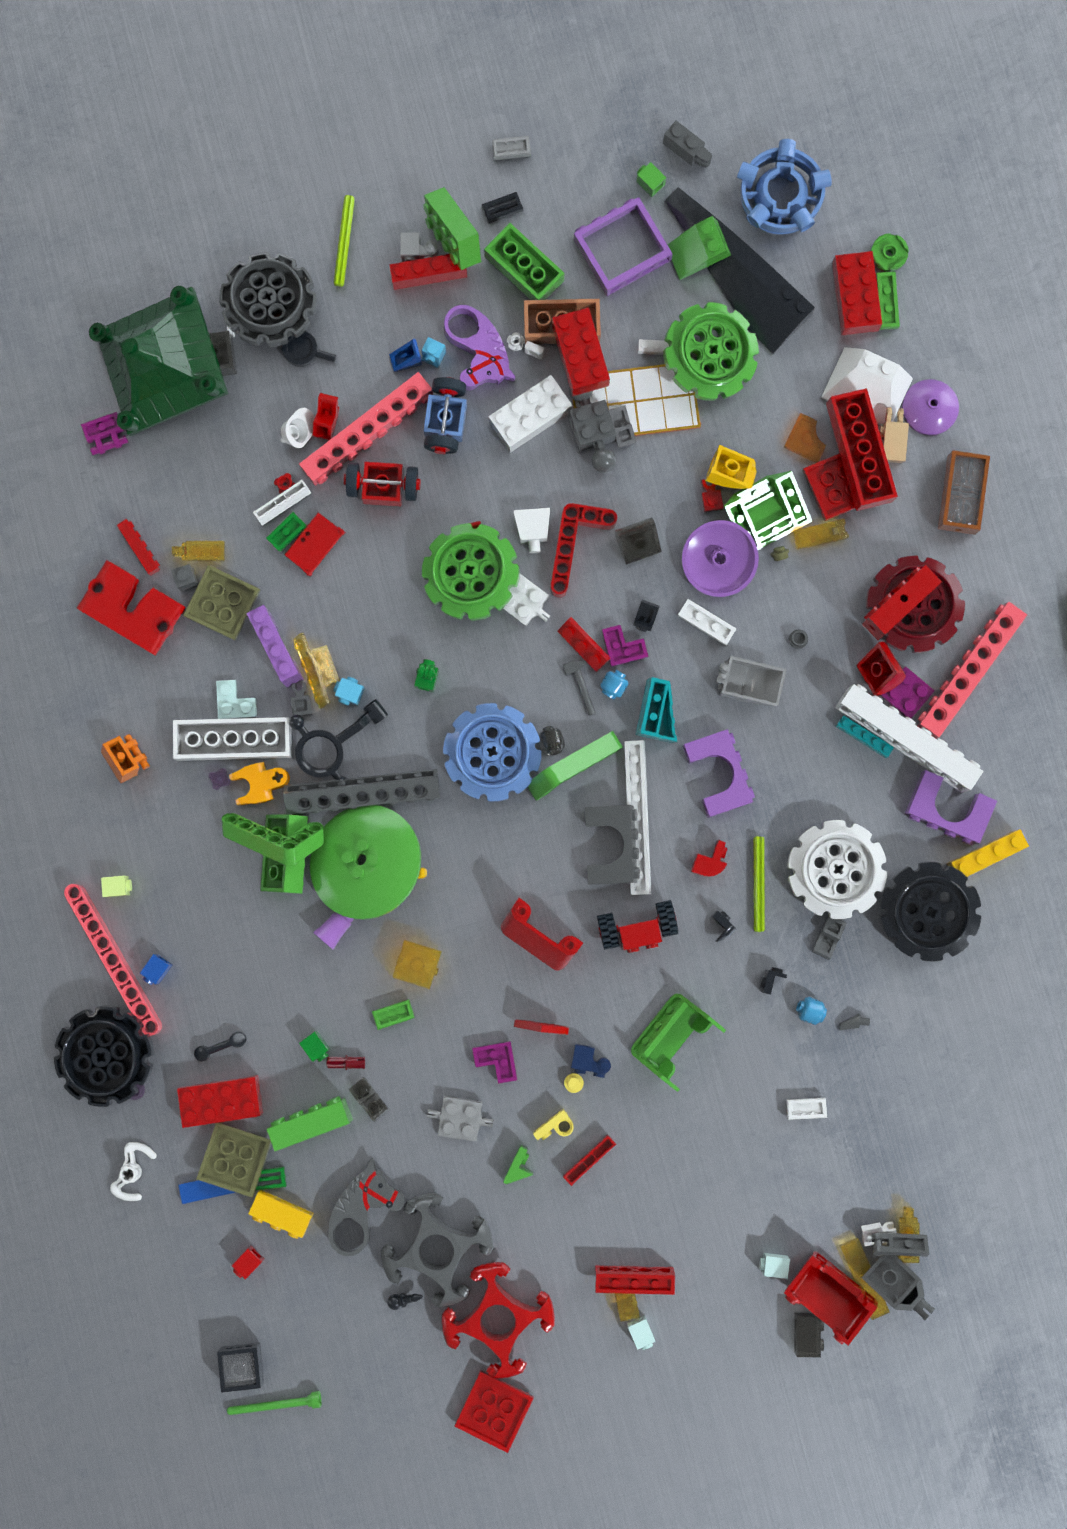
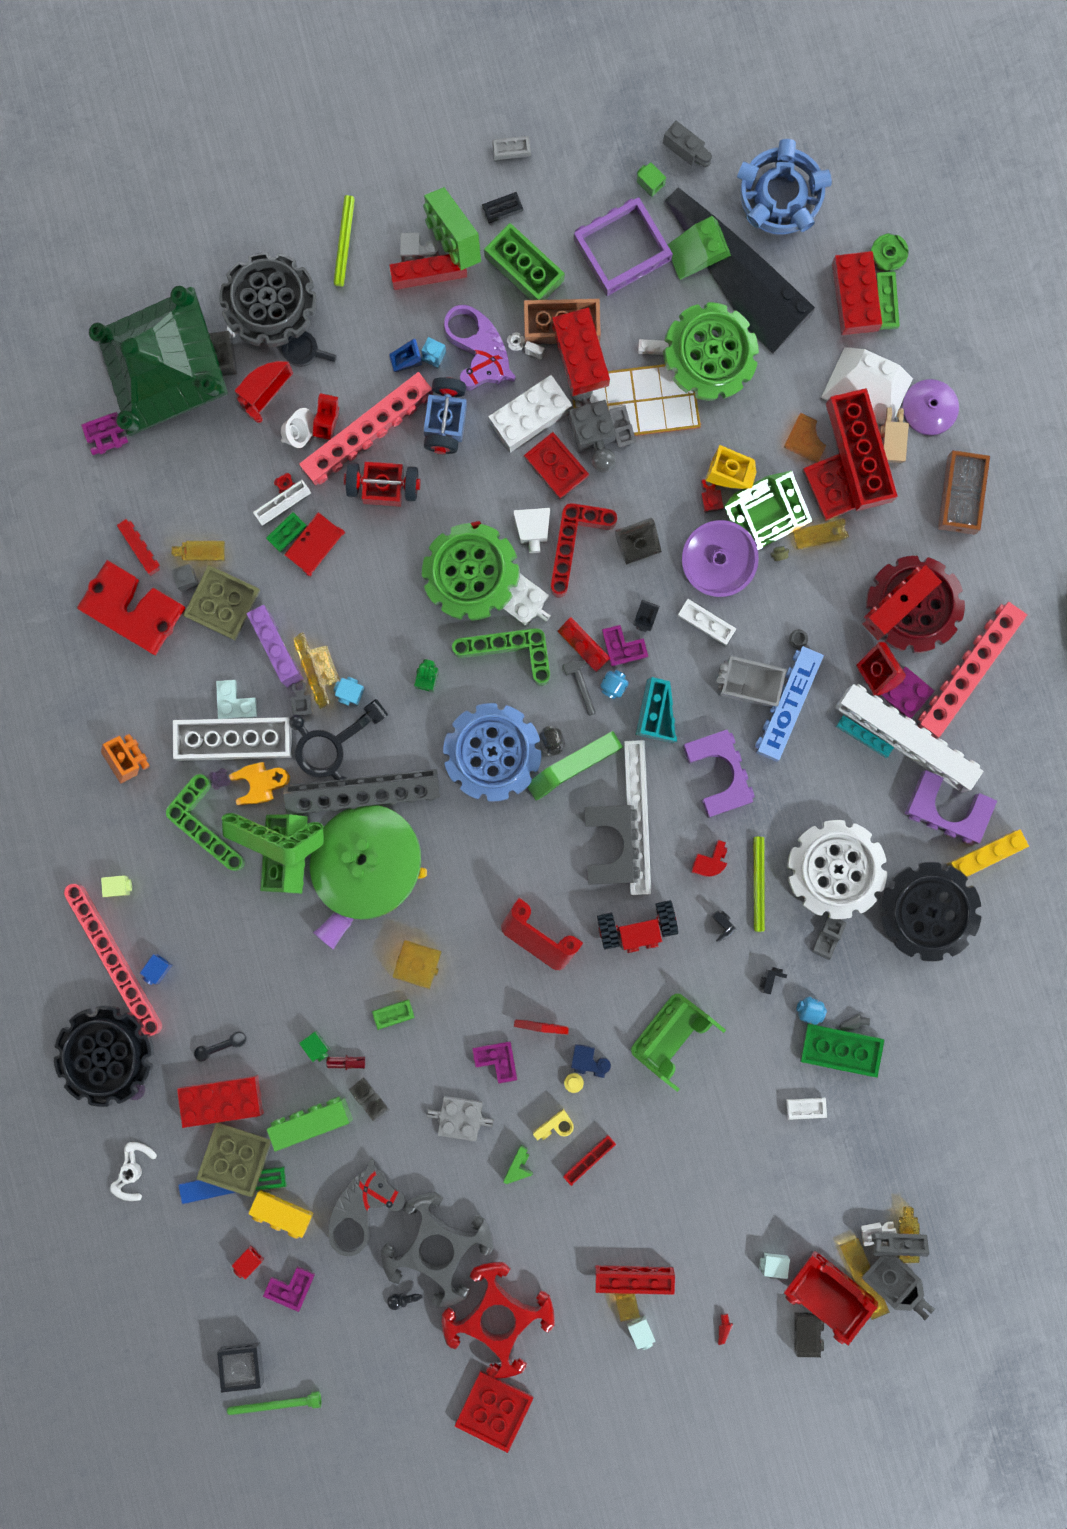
(200, 828): none -> bright green beam
(261, 387): none -> red piece
(291, 1294): none -> magenta plate
(508, 646): none -> bright green beam
(556, 465): none -> red plate
(724, 1329): none -> red bar
(790, 703): none -> light blue brick
(842, 1050): none -> green plate

